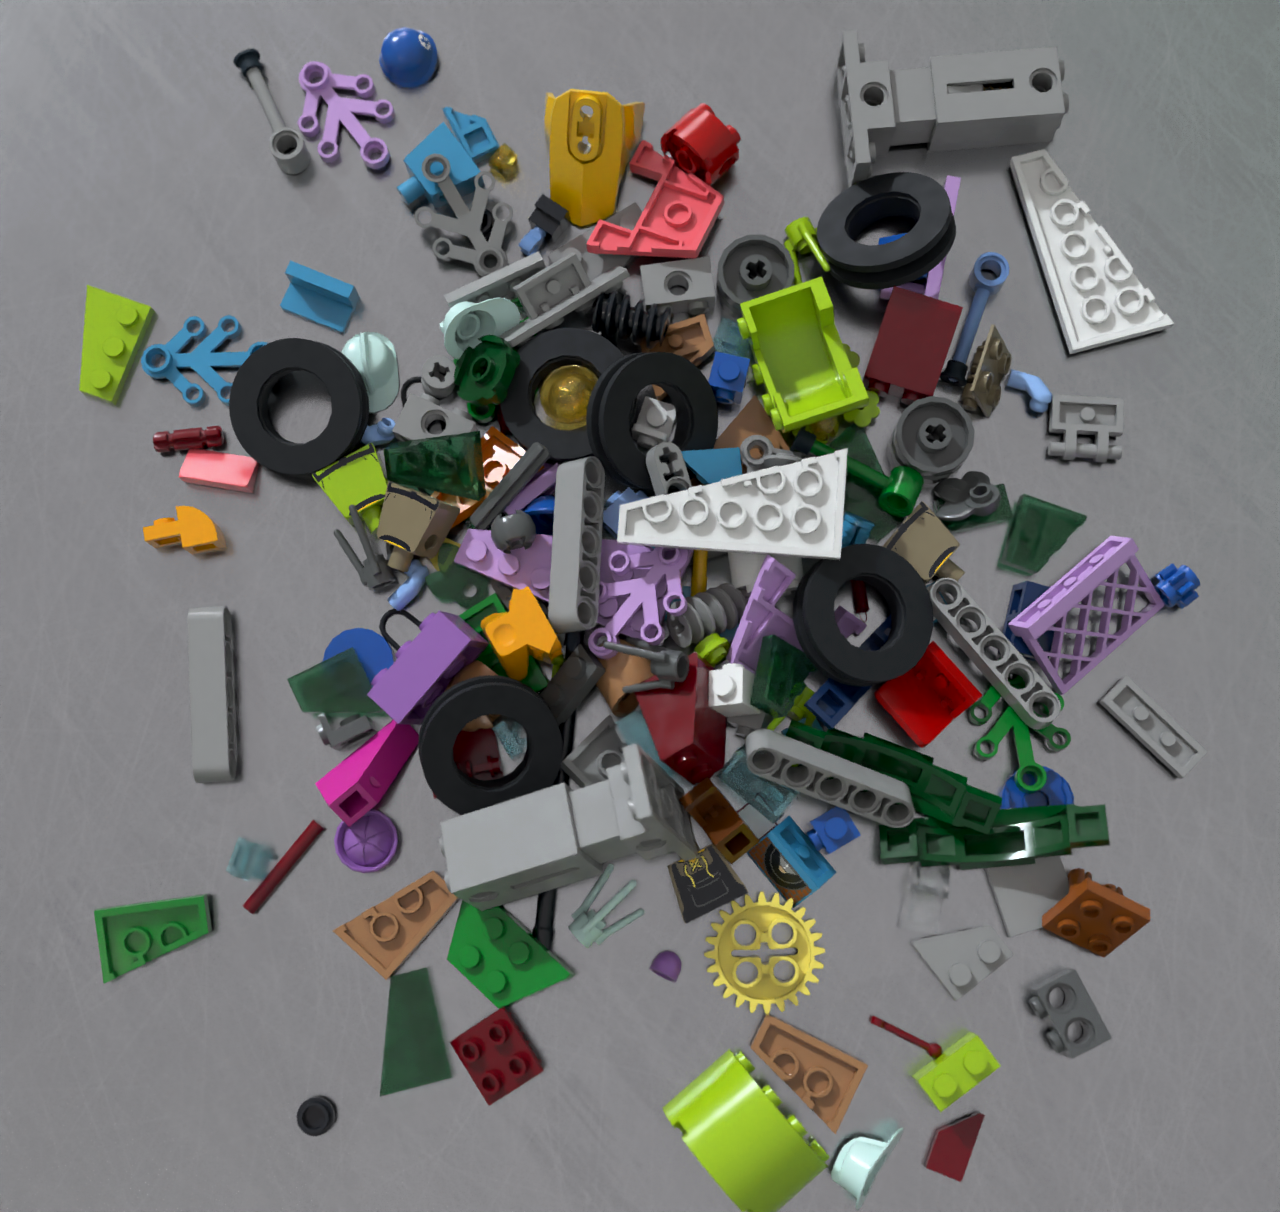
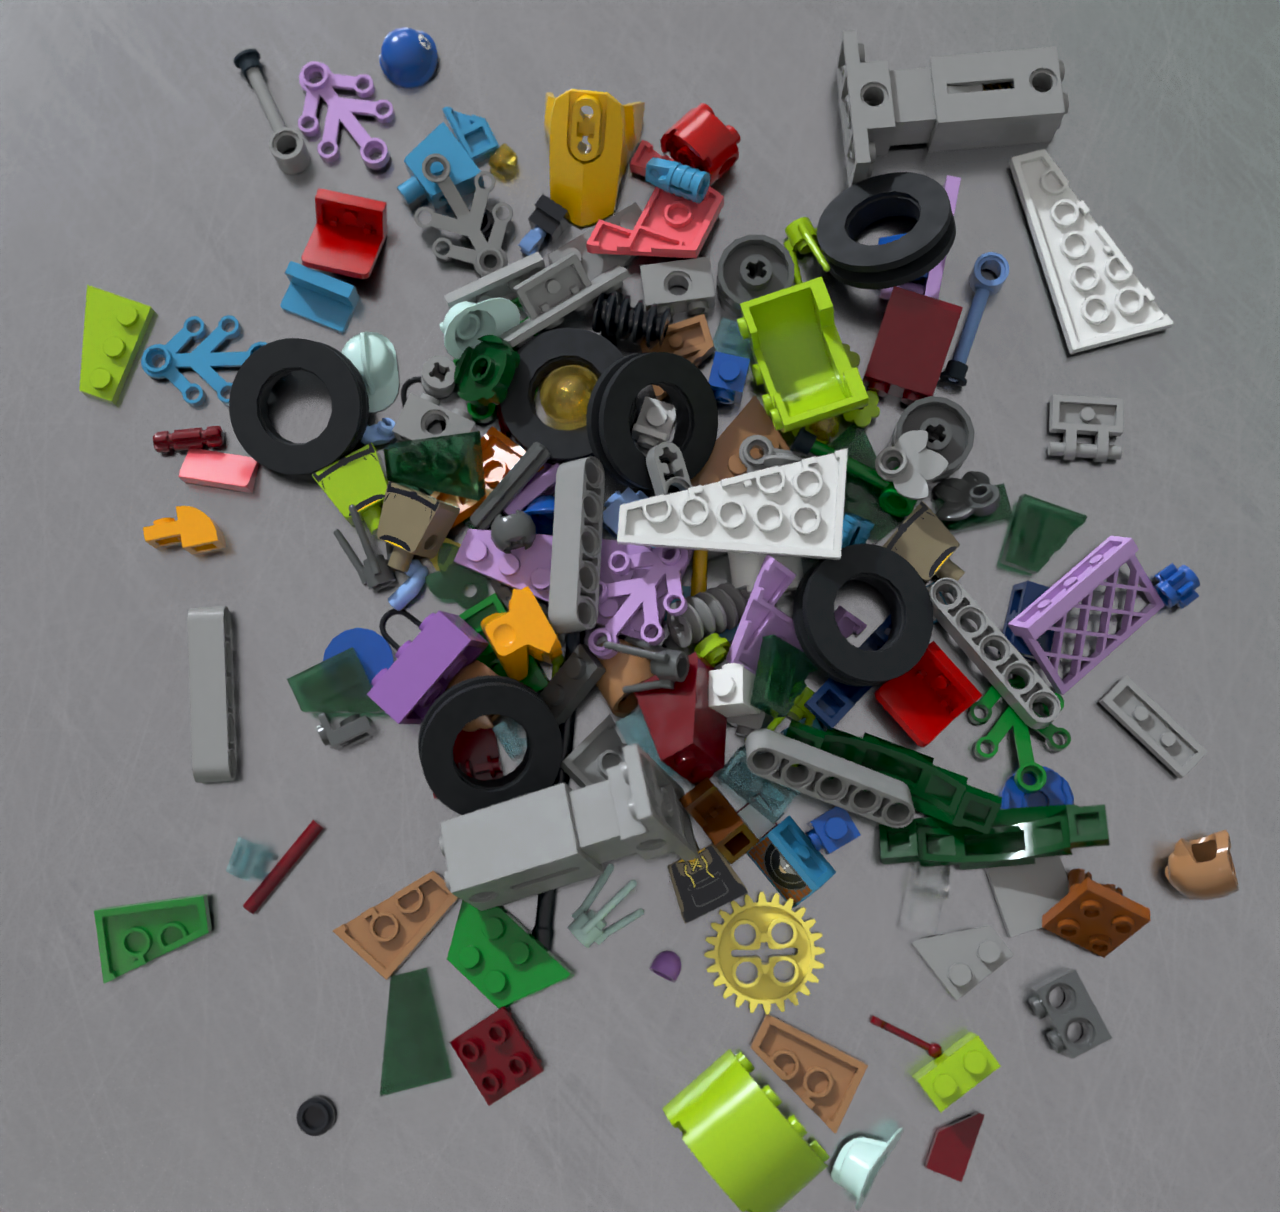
(346, 234): none -> red bracket
(366, 843): medium lavender hat -> none
(368, 772): dark pink slope -> none
(678, 179): none -> dark azure hinge
(713, 464): dark azure tile -> none
(860, 597): dark red piece -> none
(916, 465): none -> light grey plate
(988, 365): dark tan hinge -> none
(1034, 386): light blue arm -> none
(1203, 867): none -> medium nougat piece

